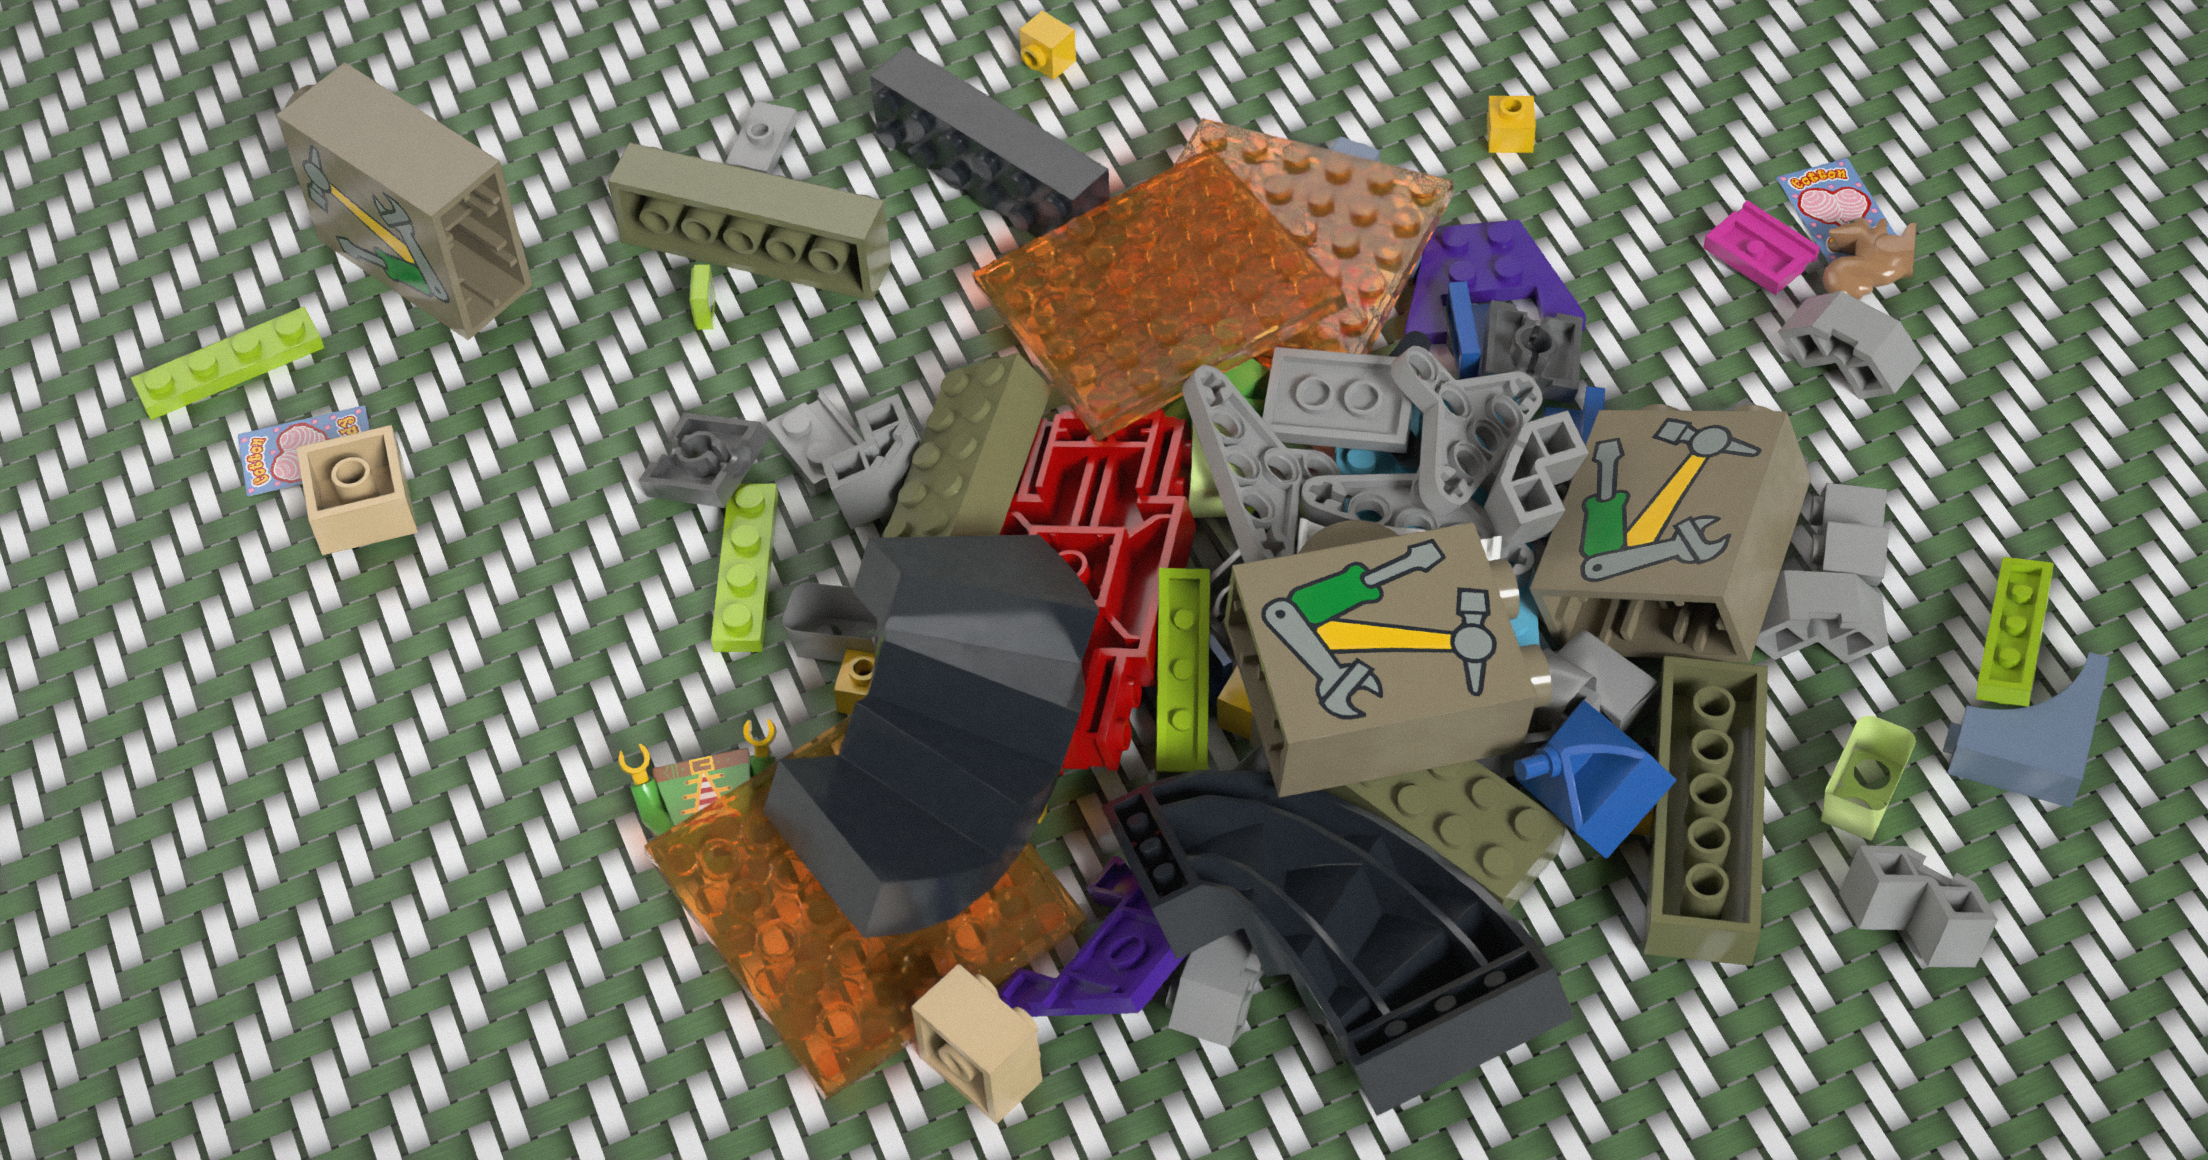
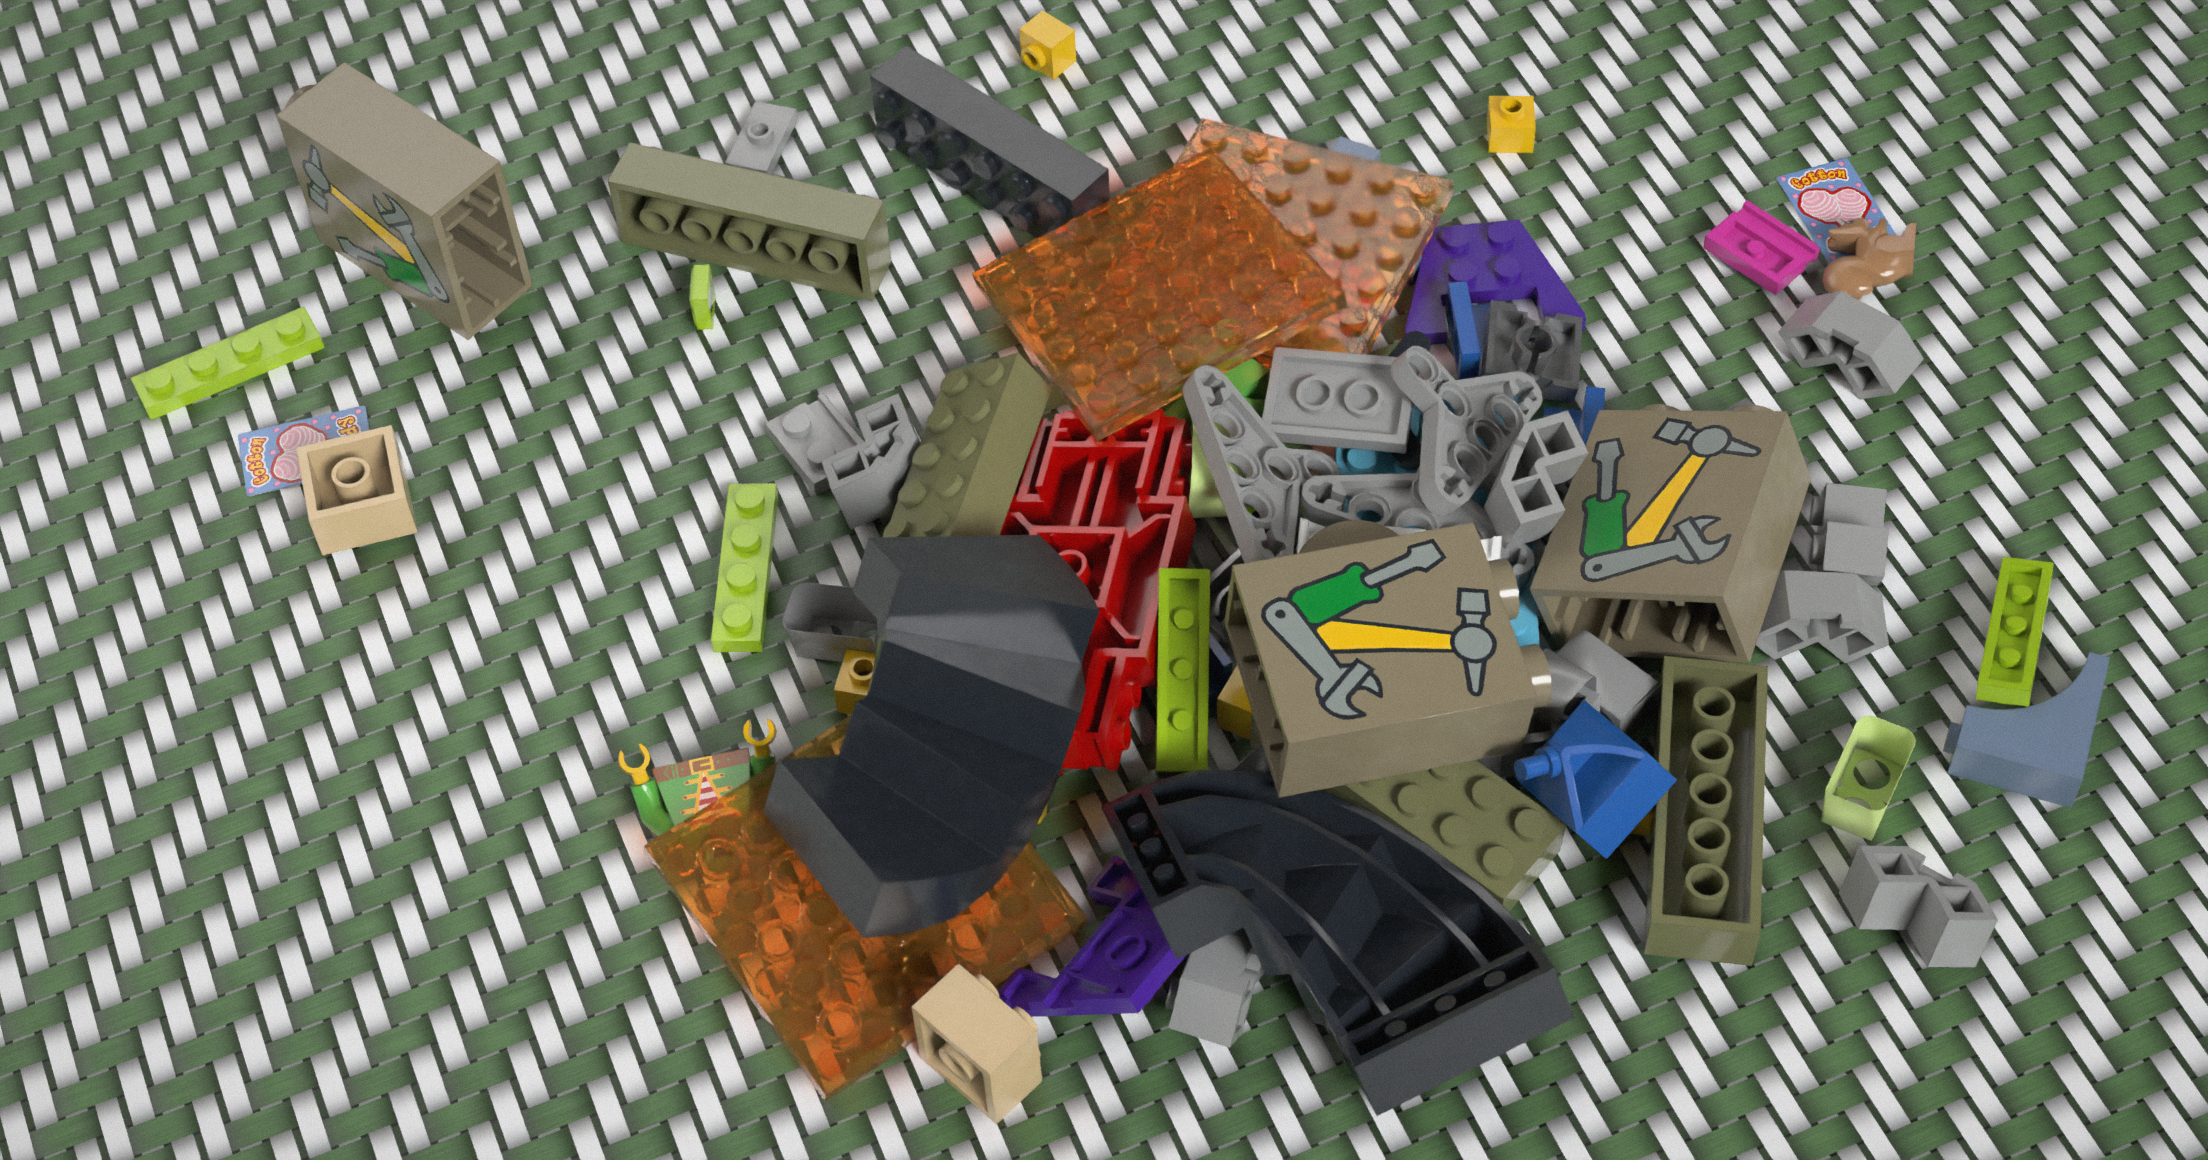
(693, 469): flat silver brick -> none

